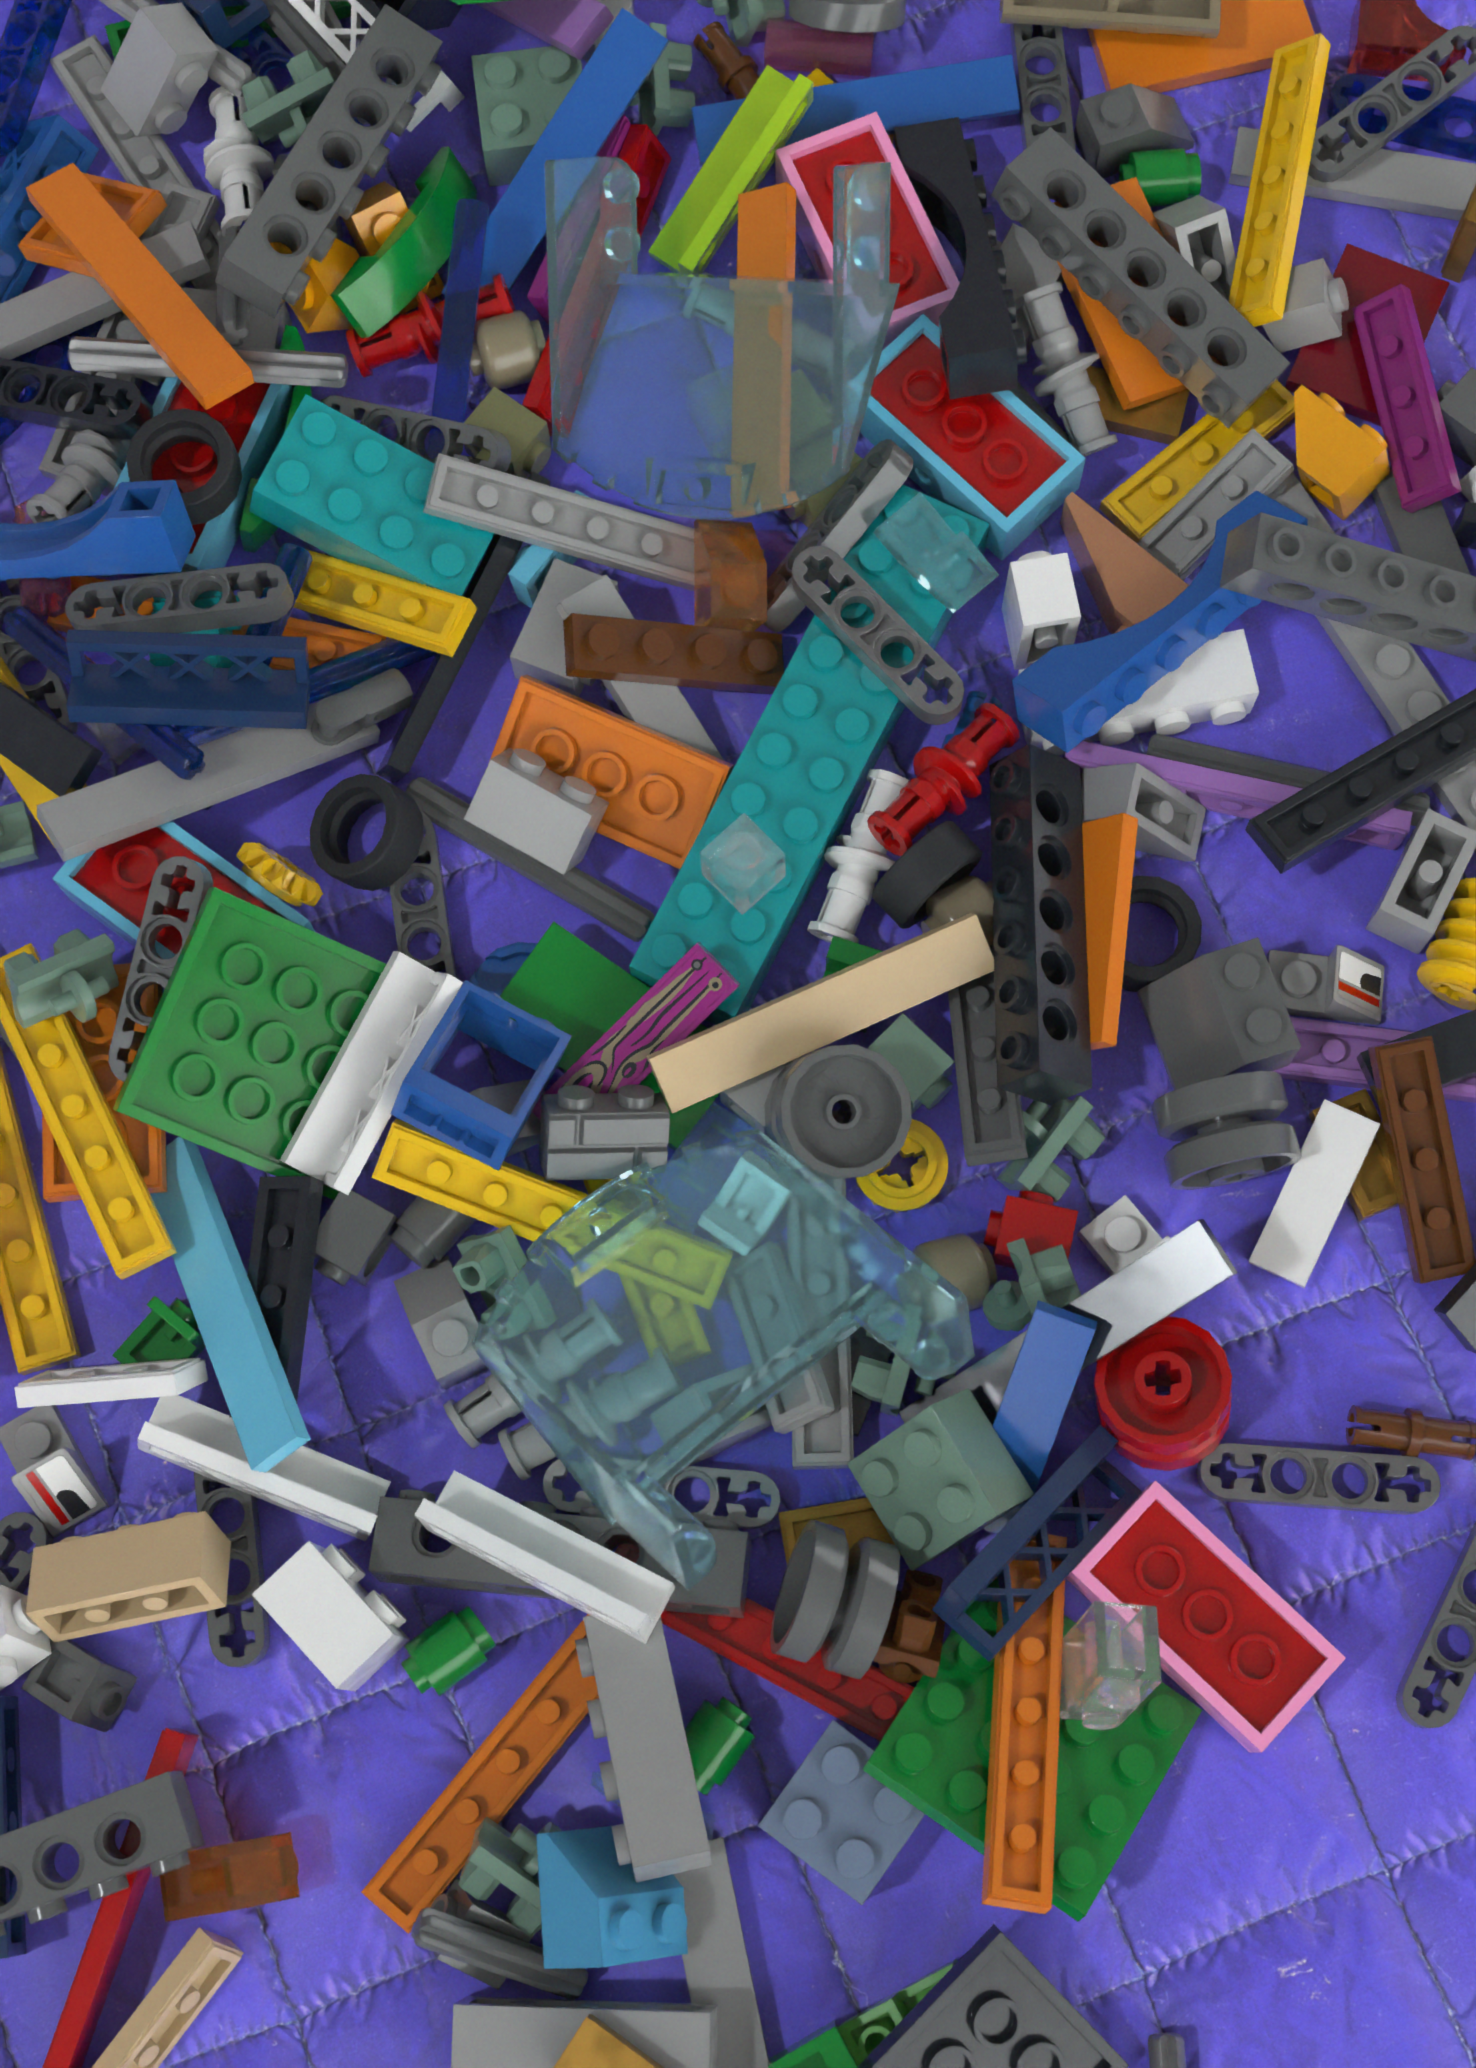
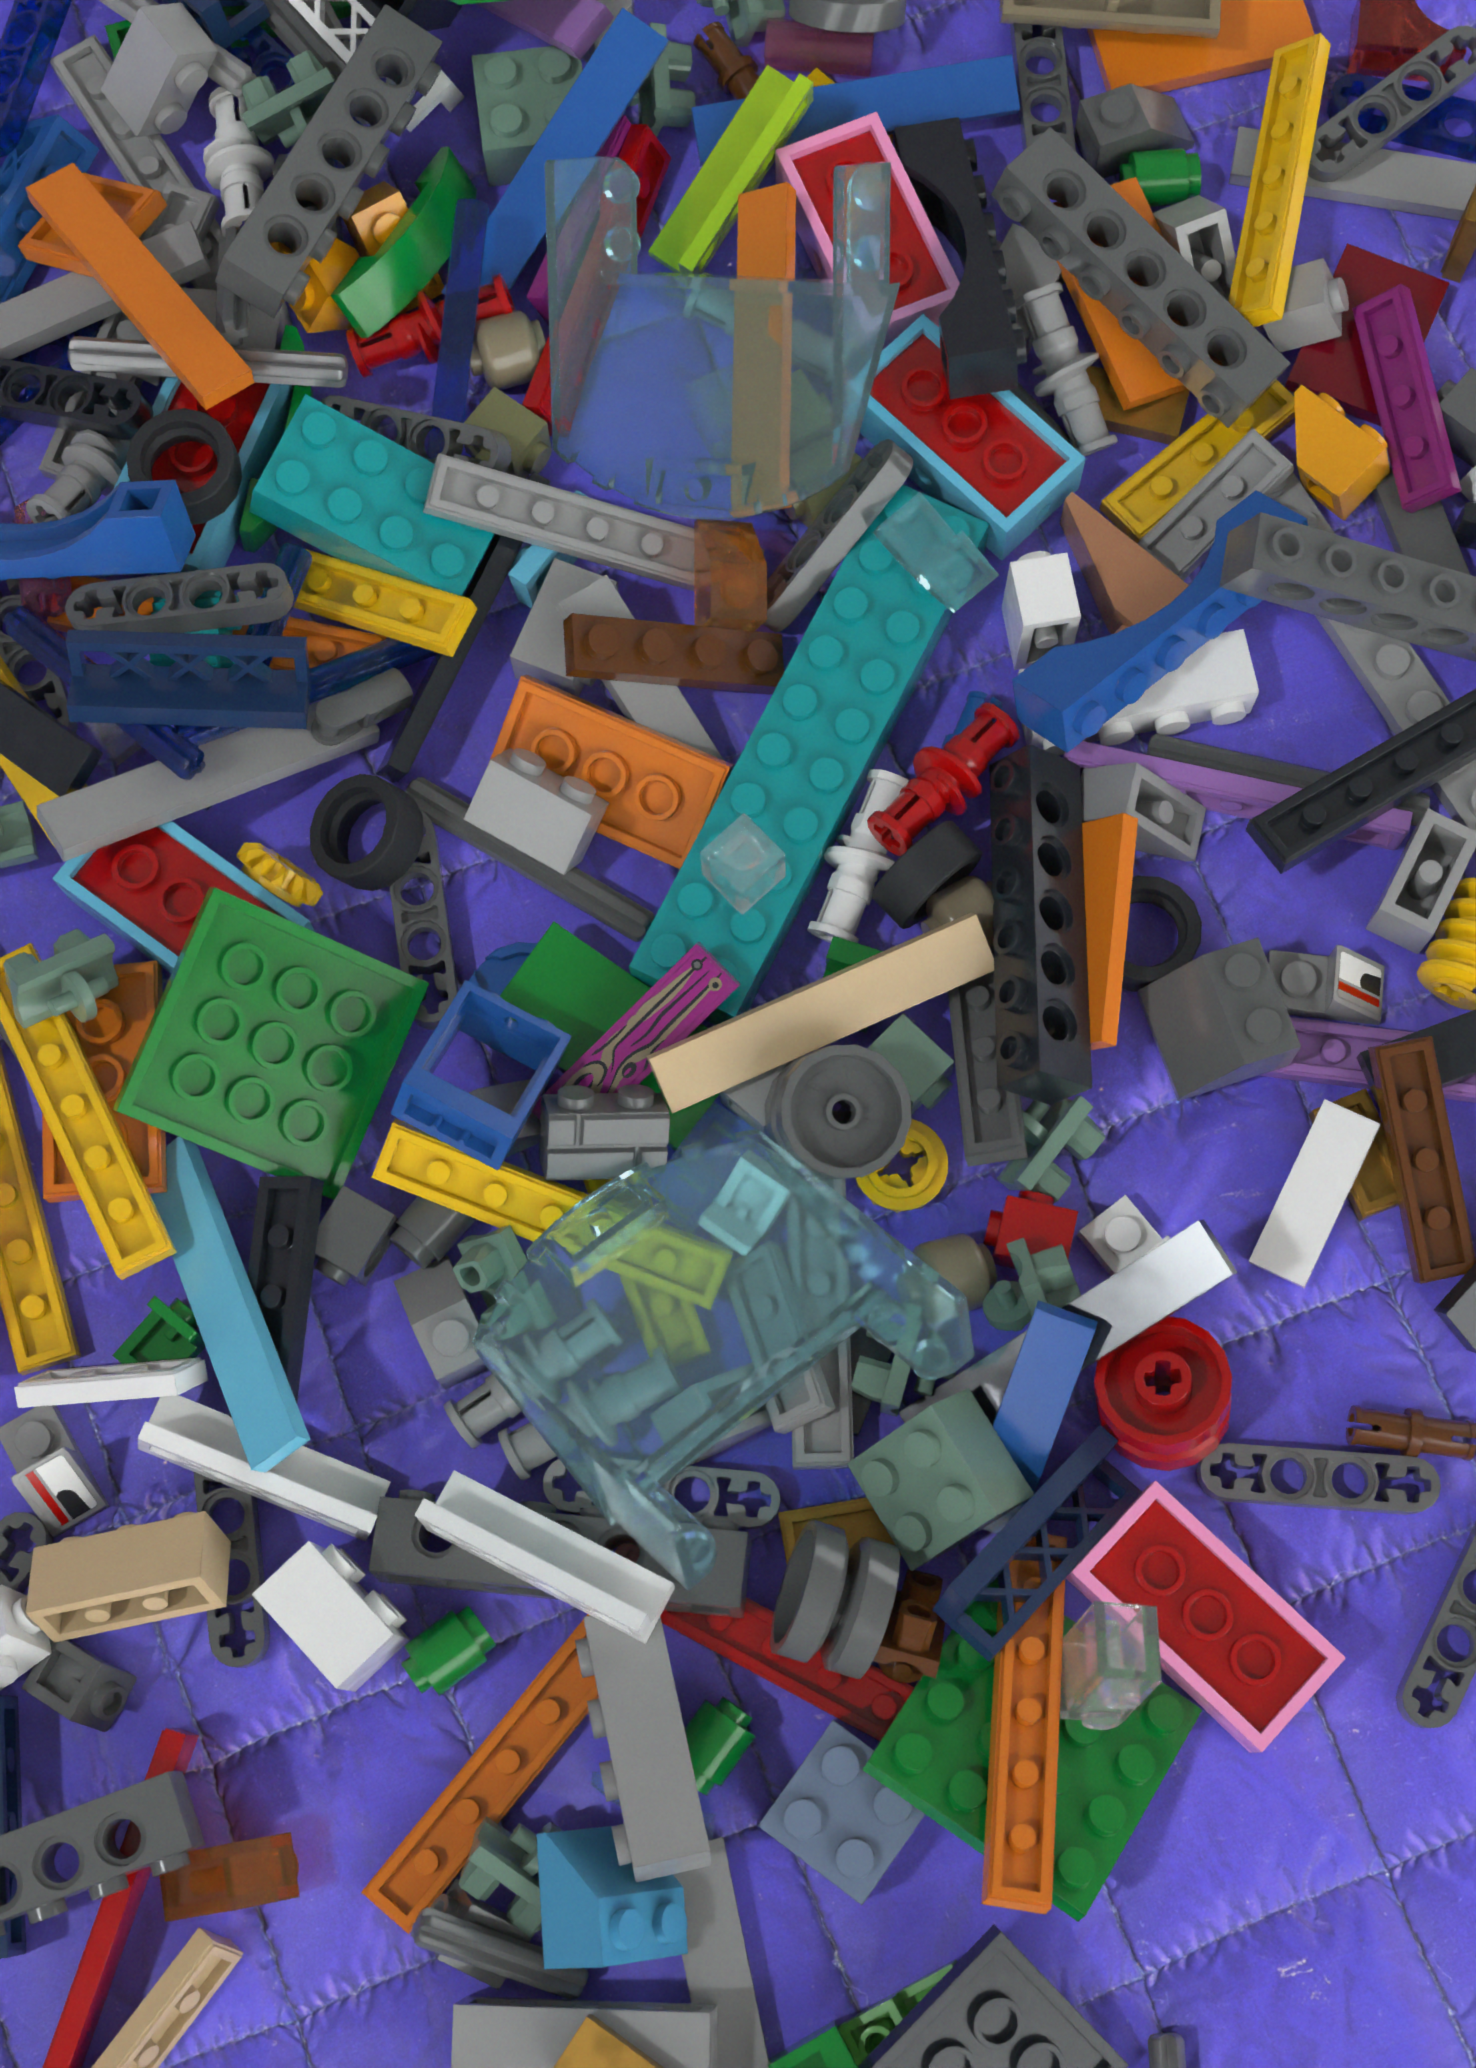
(146, 964): dark grey beam -> none
(369, 1071): white fence -> none
(870, 640): flat silver beam -> none
(1226, 1130): dark grey wheel -> none

